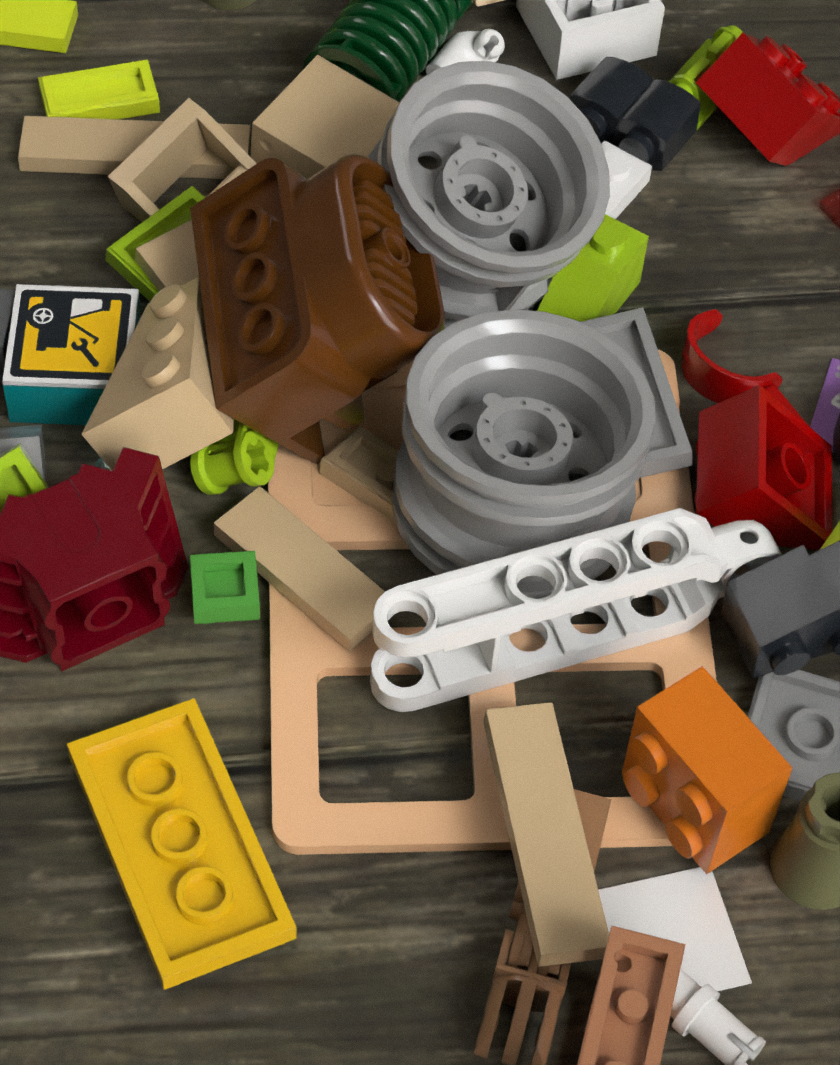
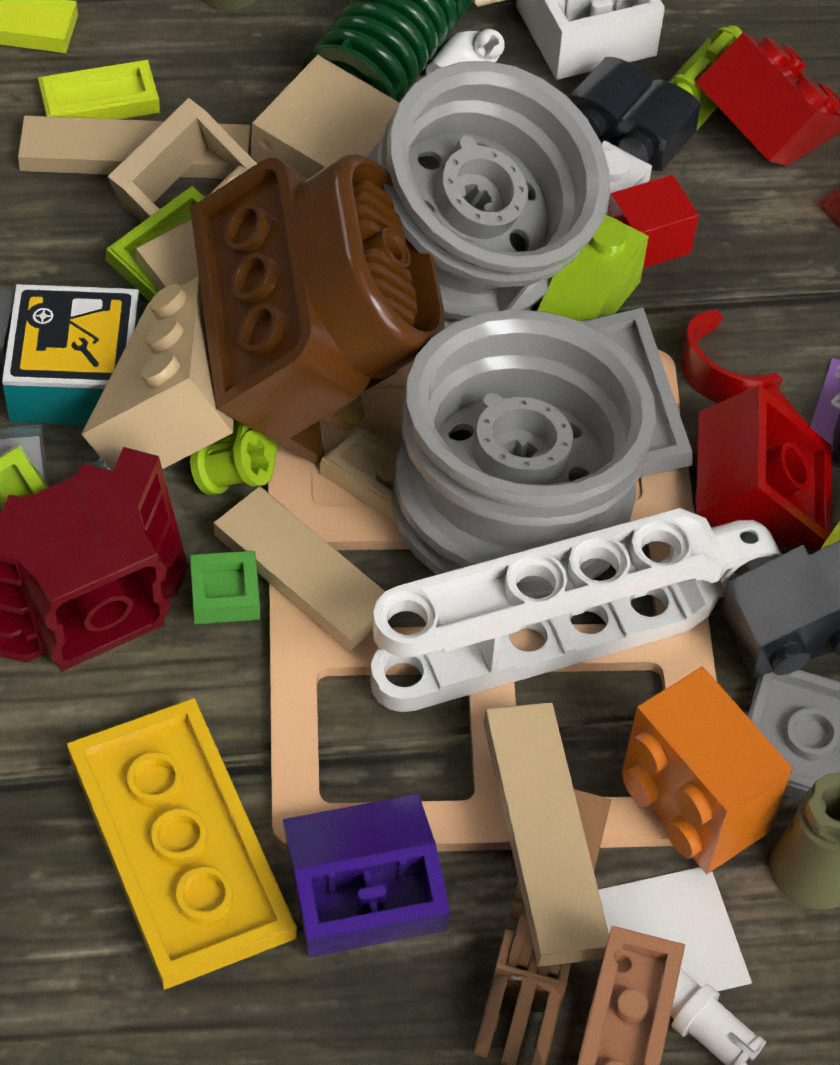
(366, 875): none -> dark purple slope
(662, 213): none -> red brick

